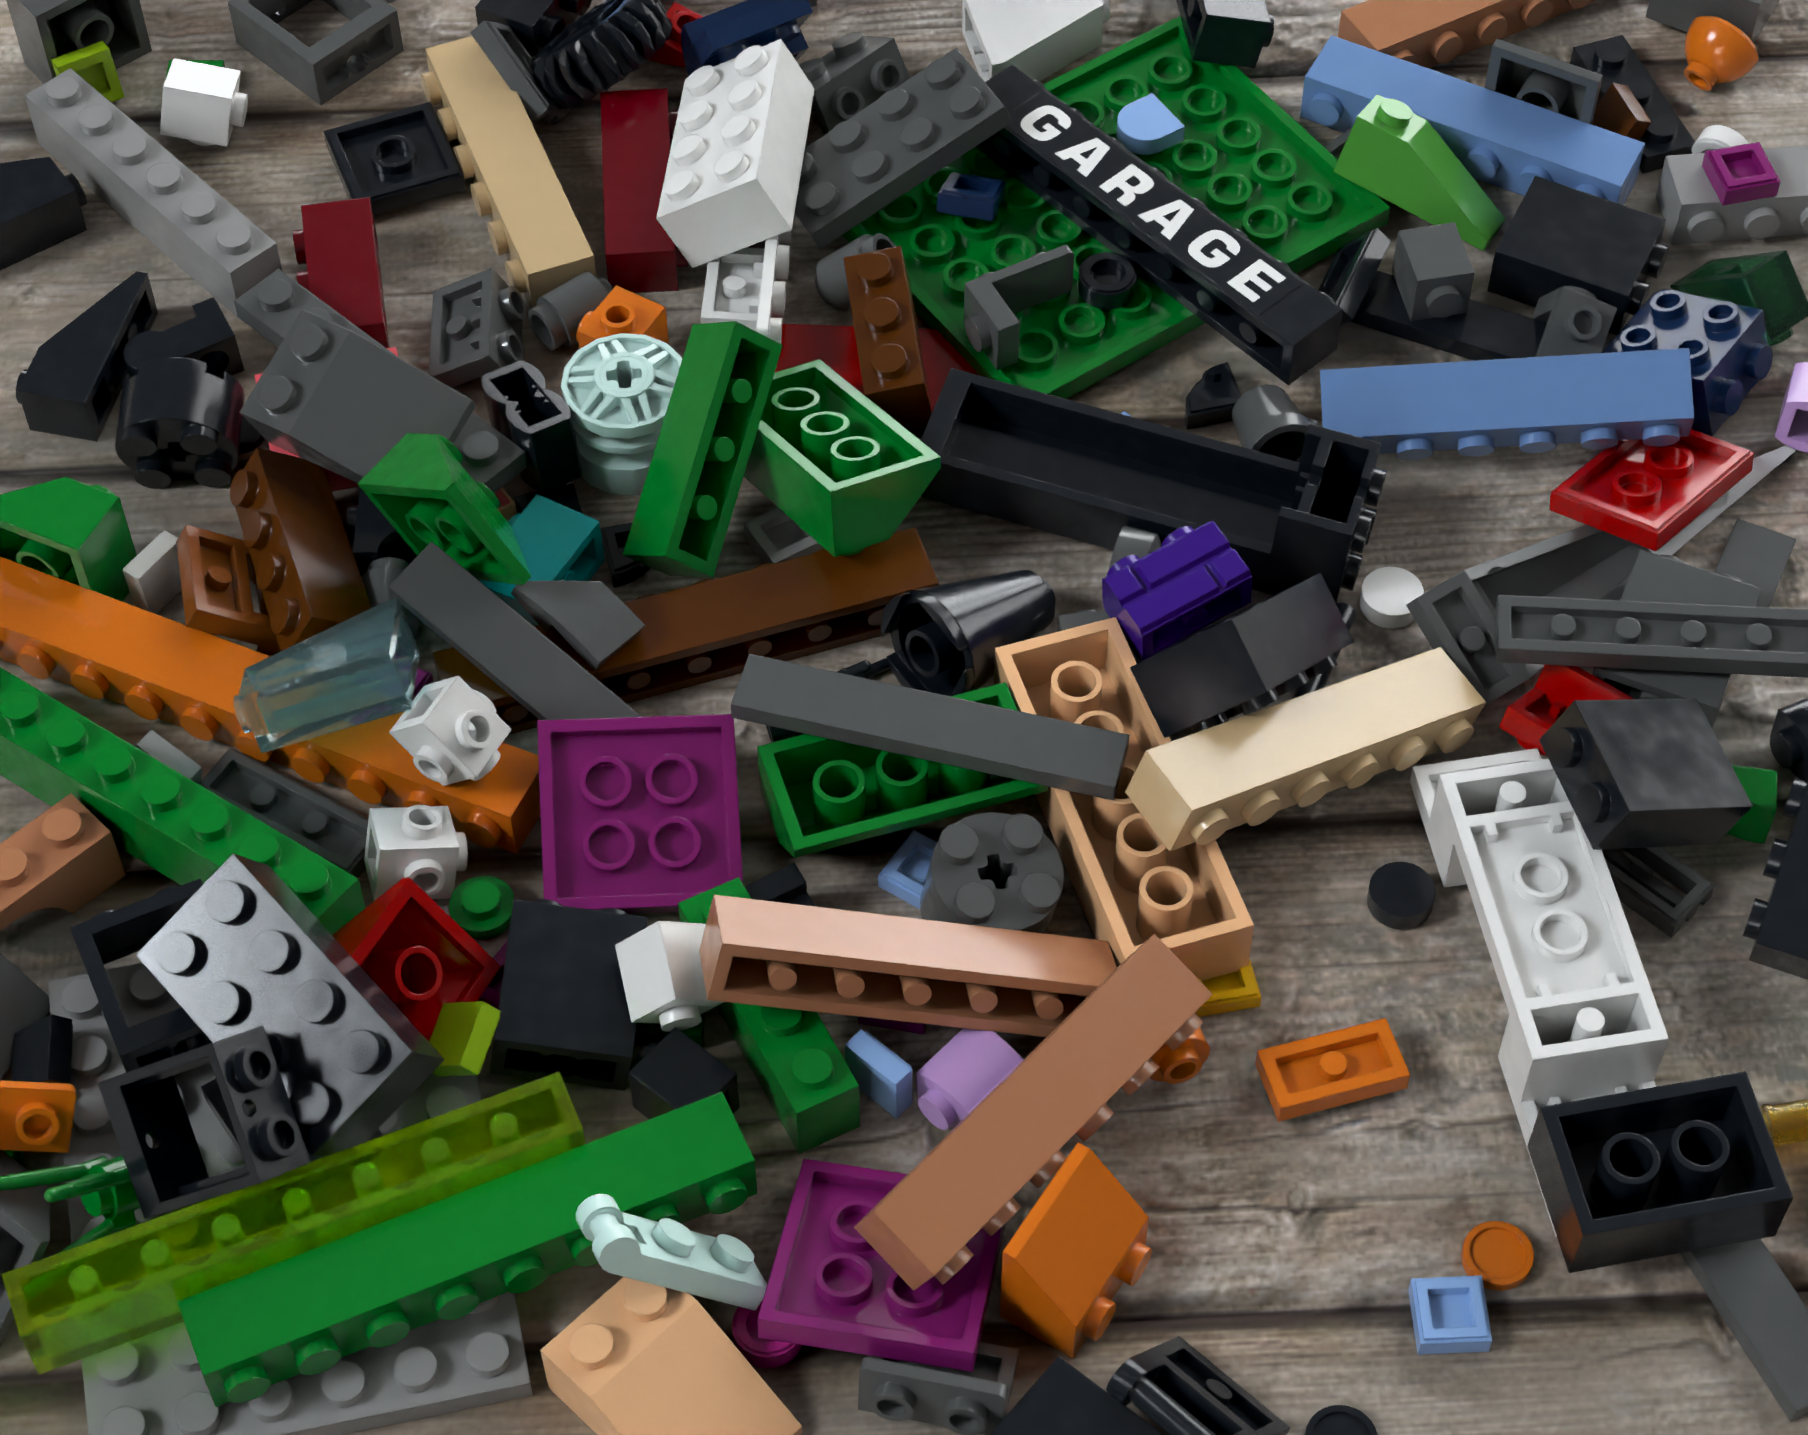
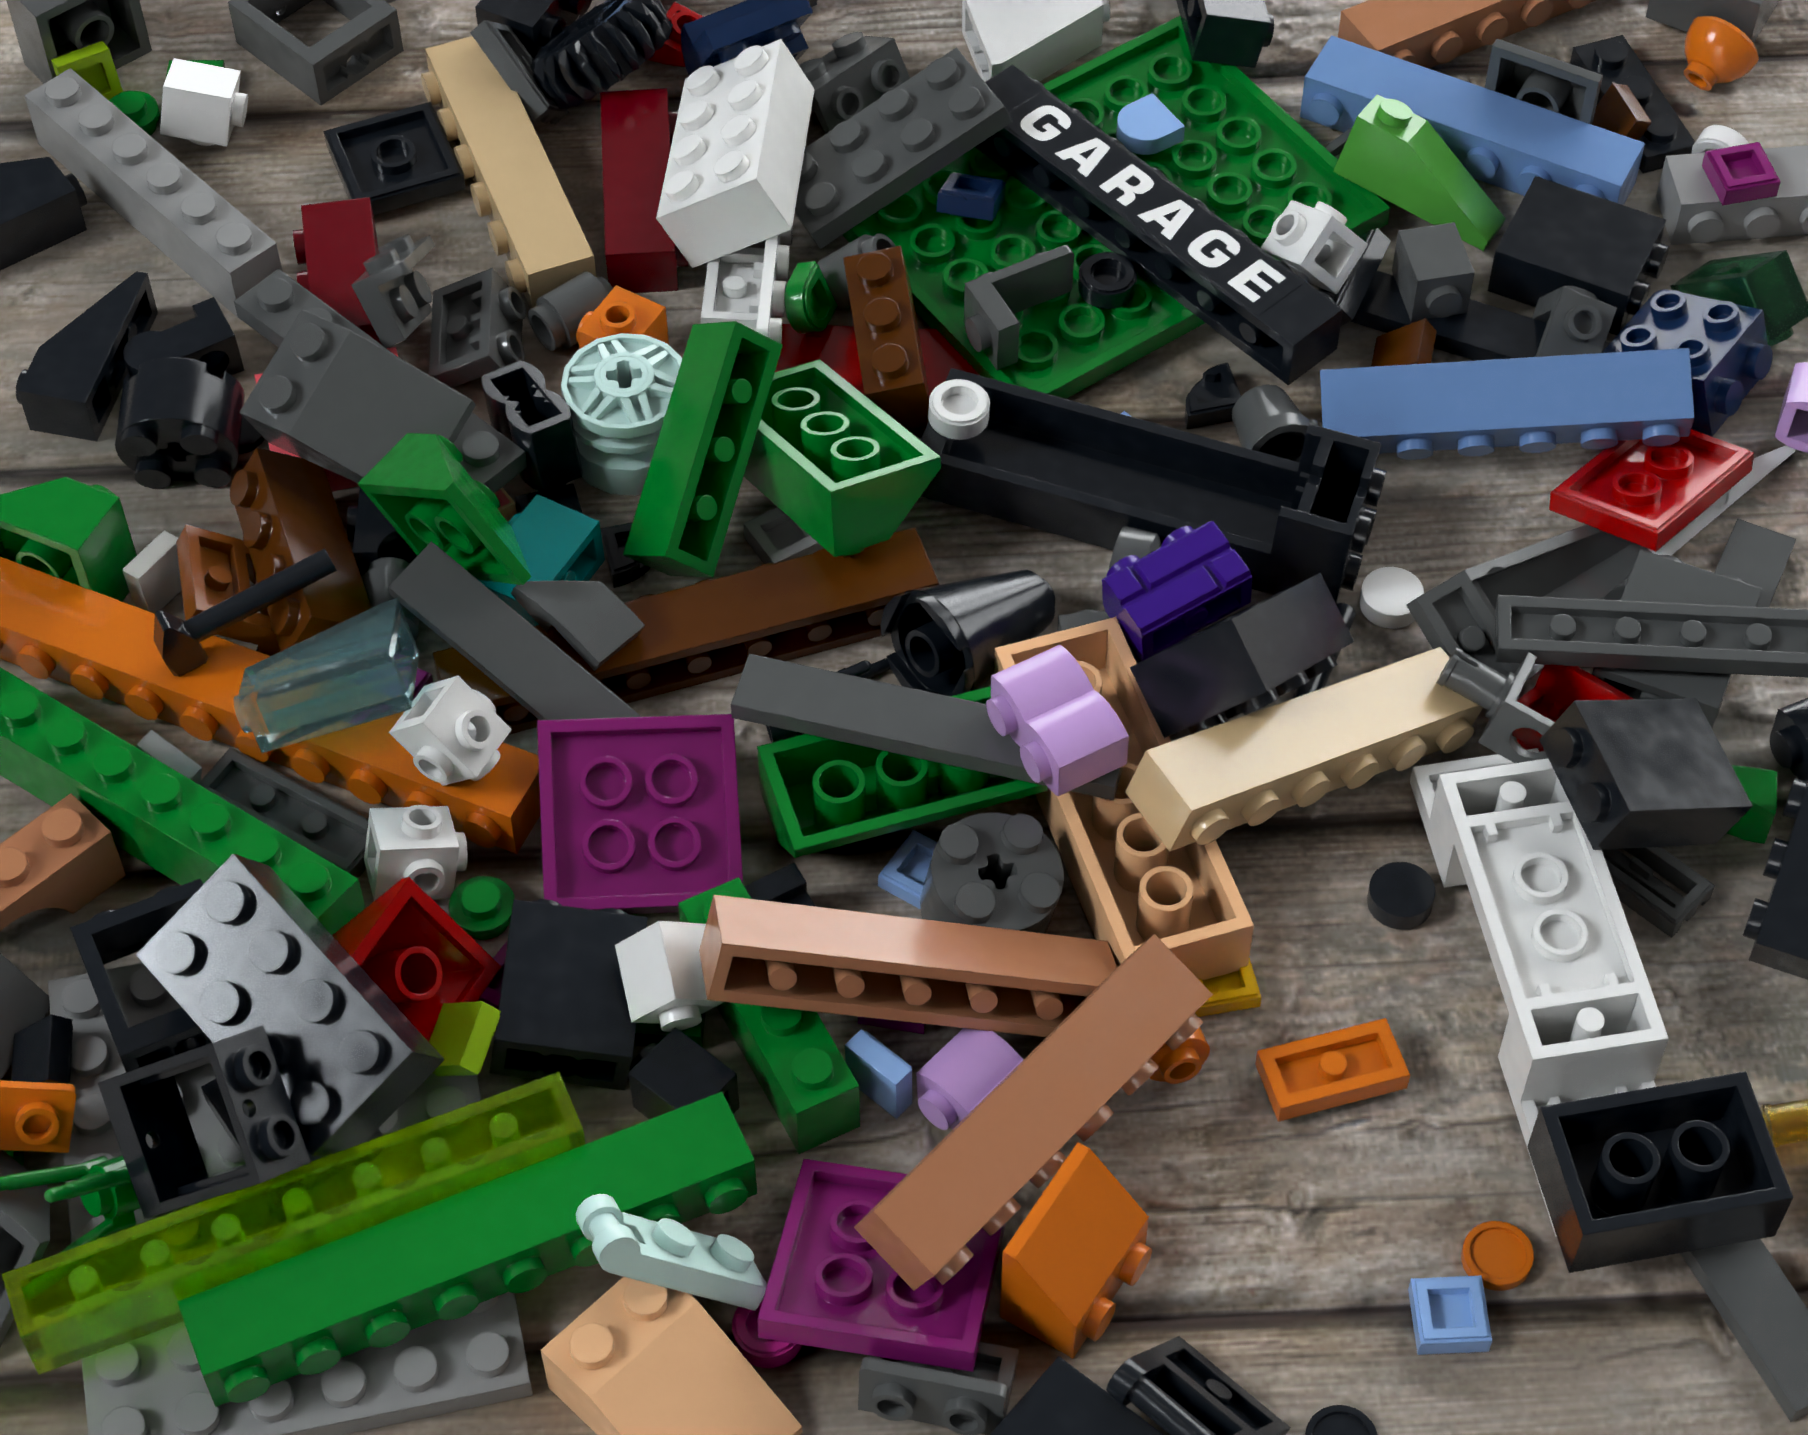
(140, 108): none -> green plate
(180, 639): none -> black piece
(393, 293): none -> dark grey bracket
(808, 299): none -> green tile
(959, 409): none -> white tile
(1057, 720): none -> lavender brick
(1315, 244): none -> white brick
(1405, 345): none -> reddish brown tile
(1498, 696): none -> dark grey bracket

